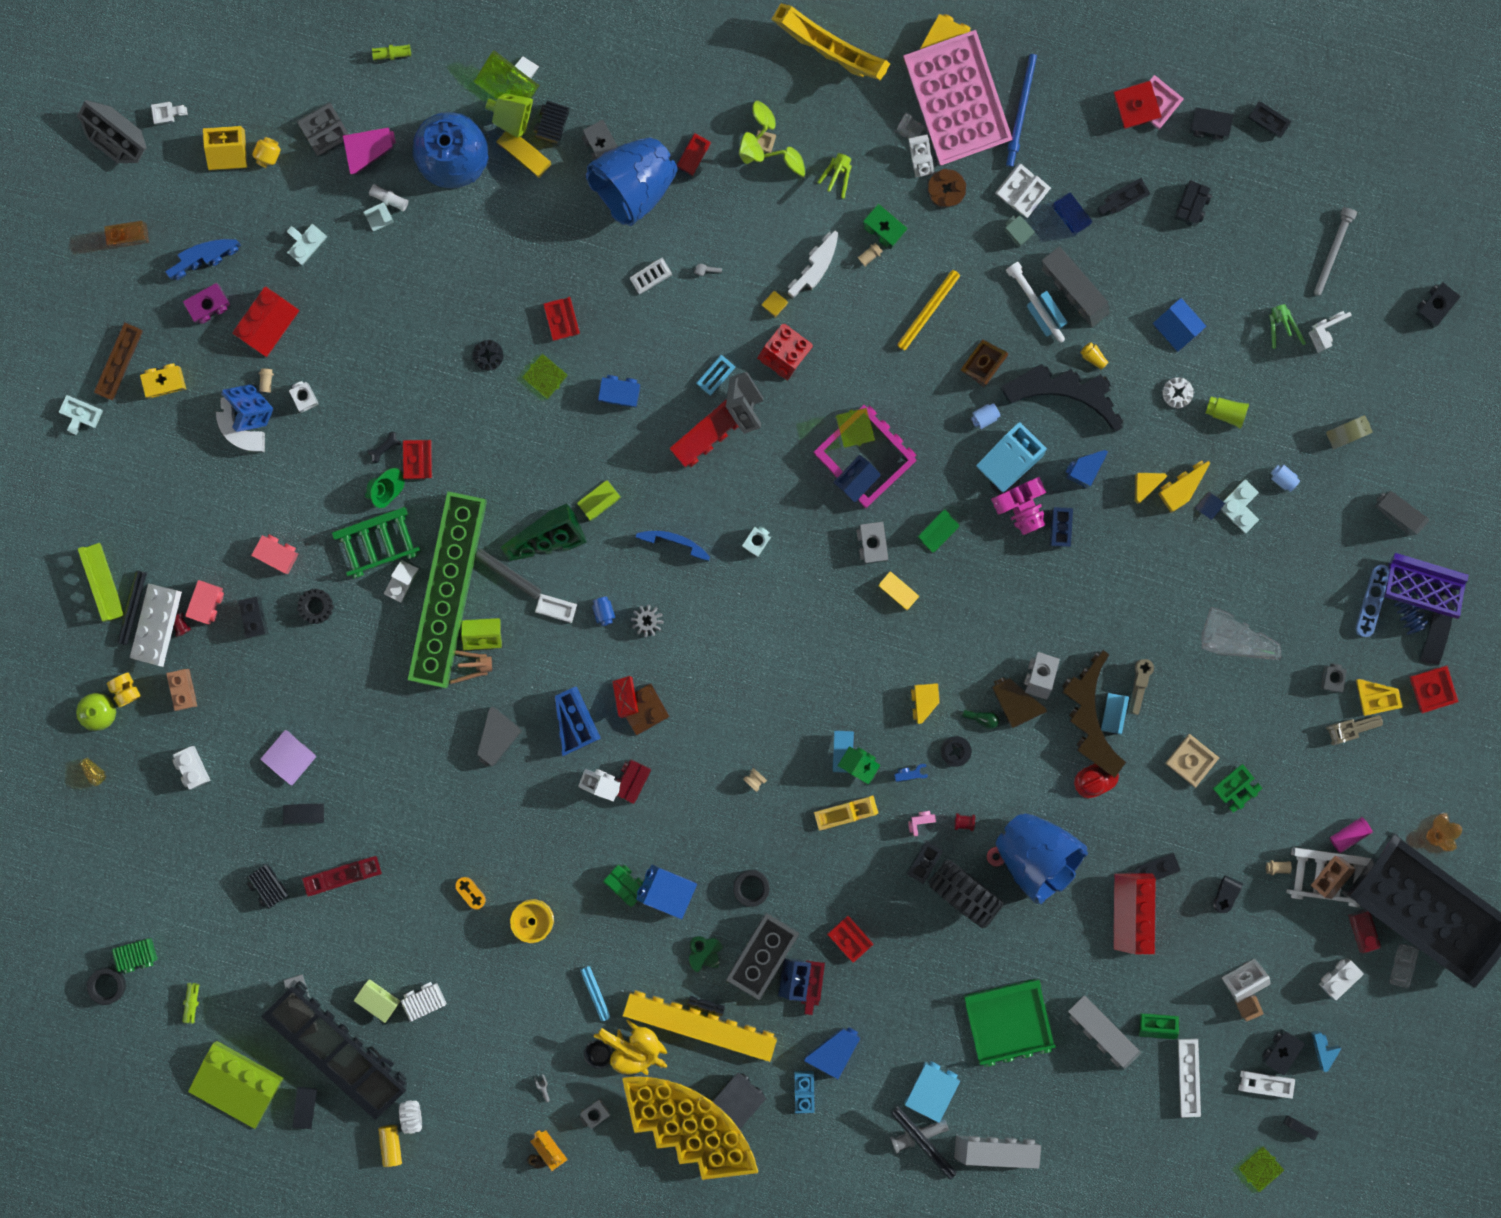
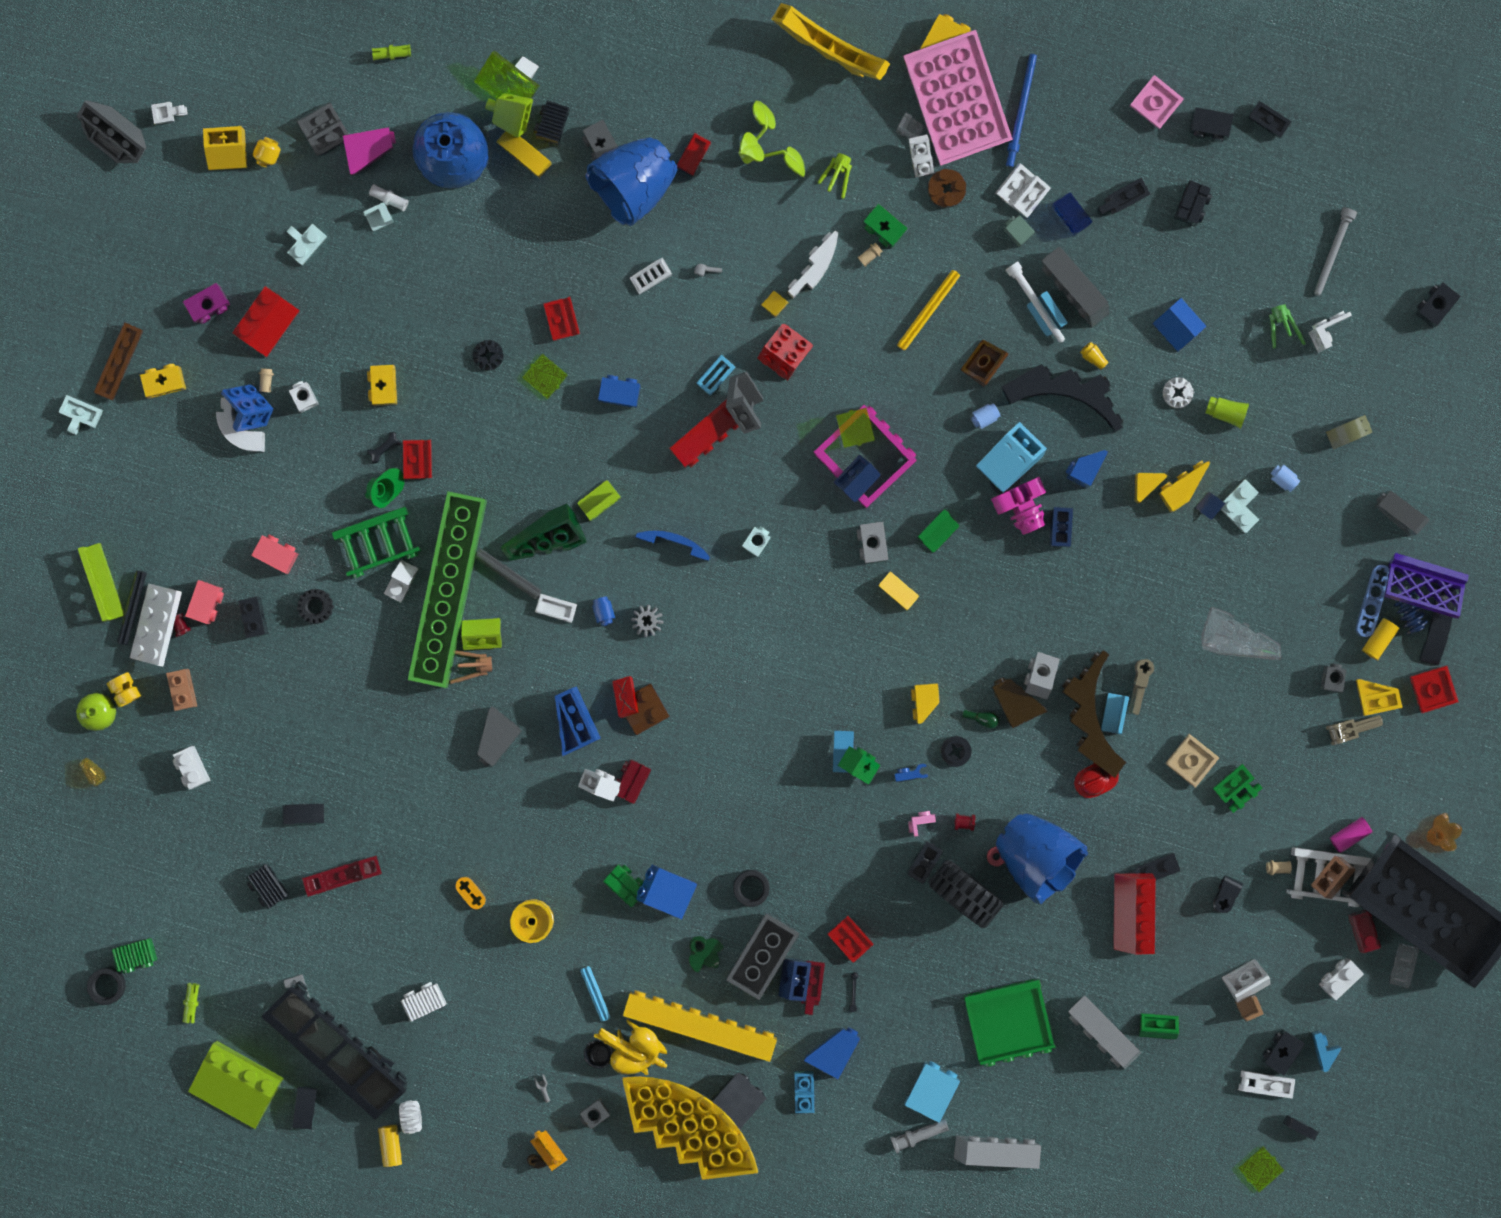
(126, 234): clear orange slope -> none
(210, 252): blue slope -> none
(288, 757): lavender slope -> none
(377, 1000): yellowish green hinge -> none
(388, 395): none -> yellow brick
(706, 1006): black axle -> none
(755, 779): tan wheel -> none
(766, 141): tan tile -> none
(846, 812): yellow slope -> none
(853, 1008): none -> black hinge
(923, 1142): black axle -> none
(1137, 105): red plate -> none
(1189, 1078): white plate -> none
(1380, 639): none -> yellow pin

